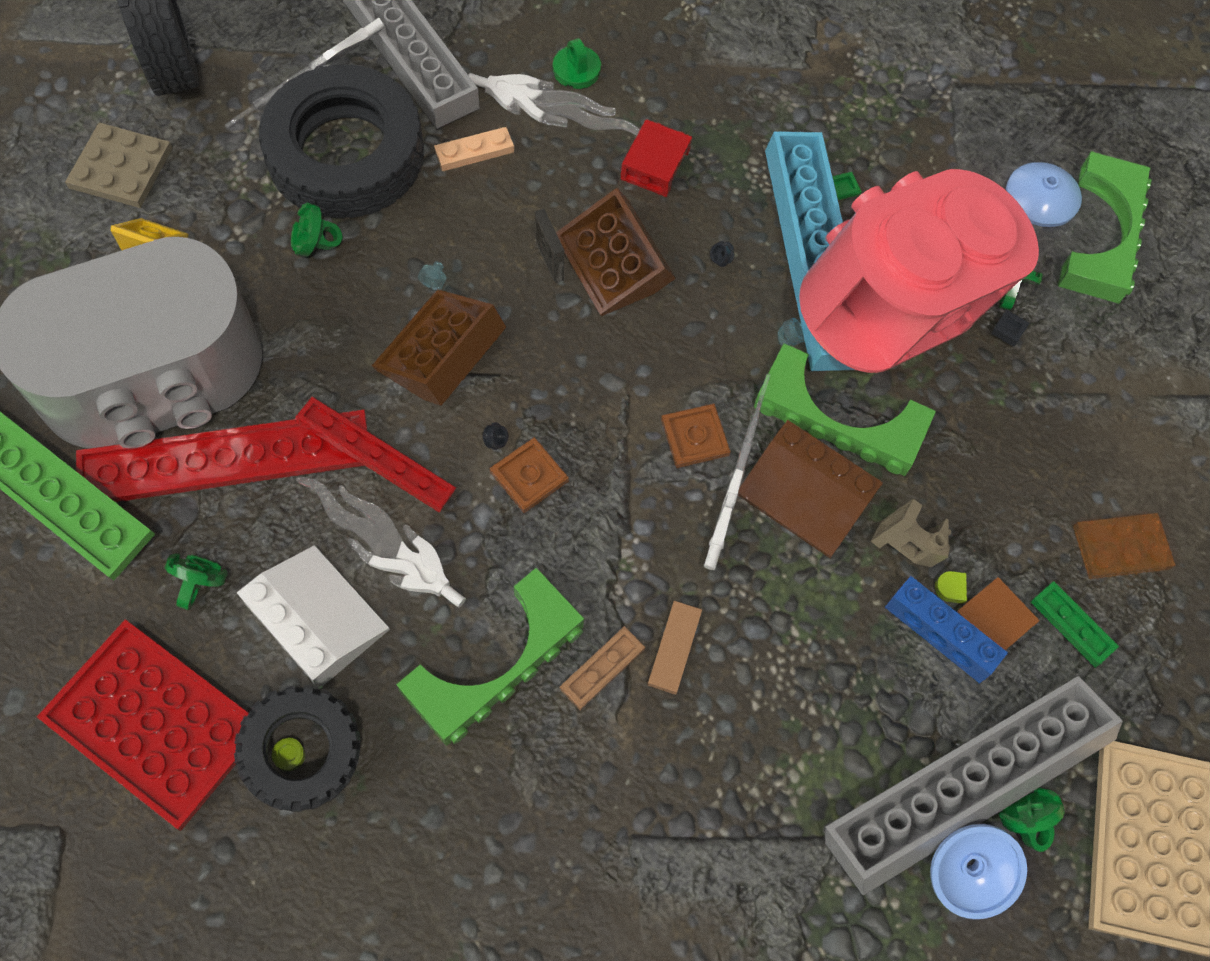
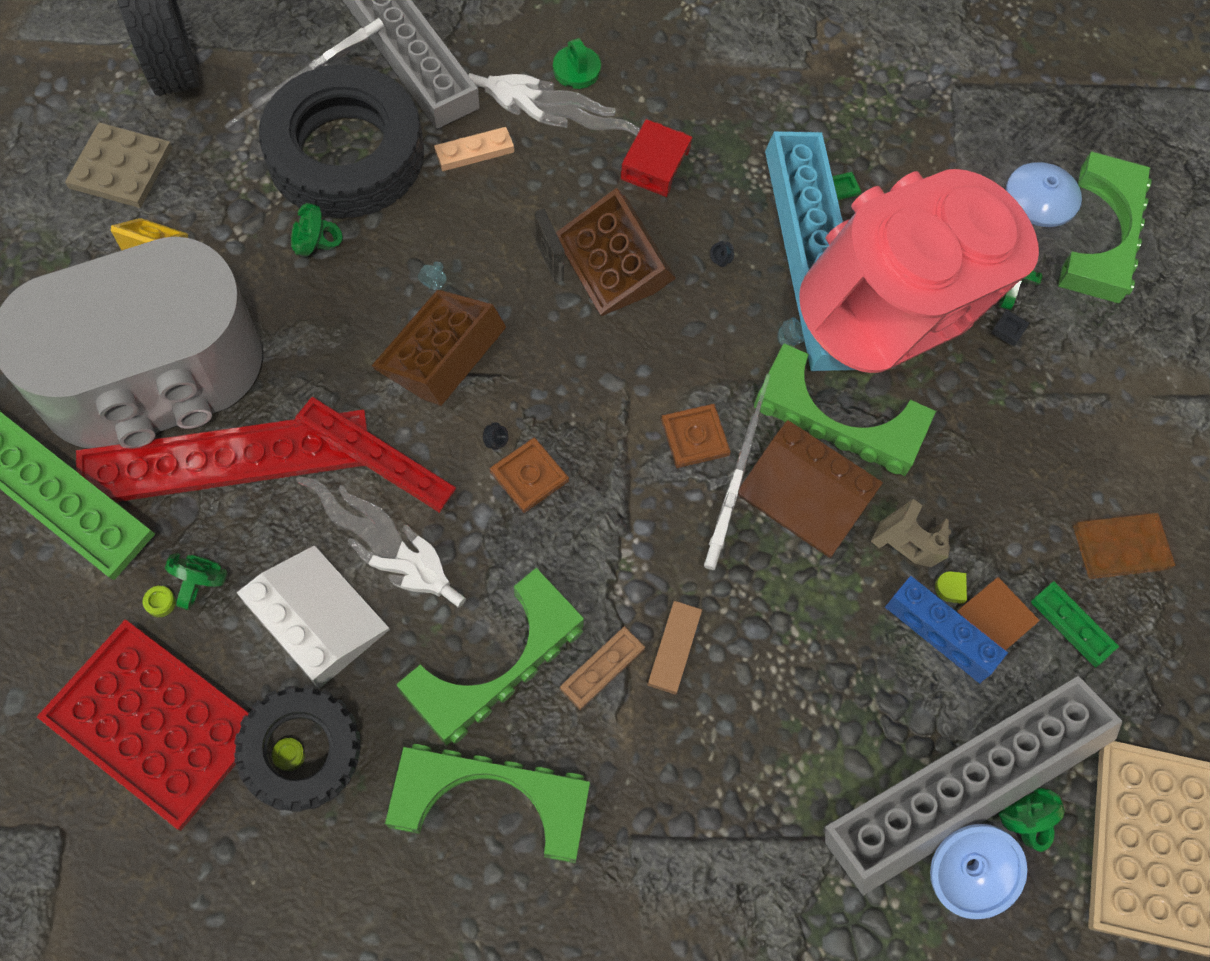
(159, 601): none -> lime tile
(429, 775): none -> bright green arch

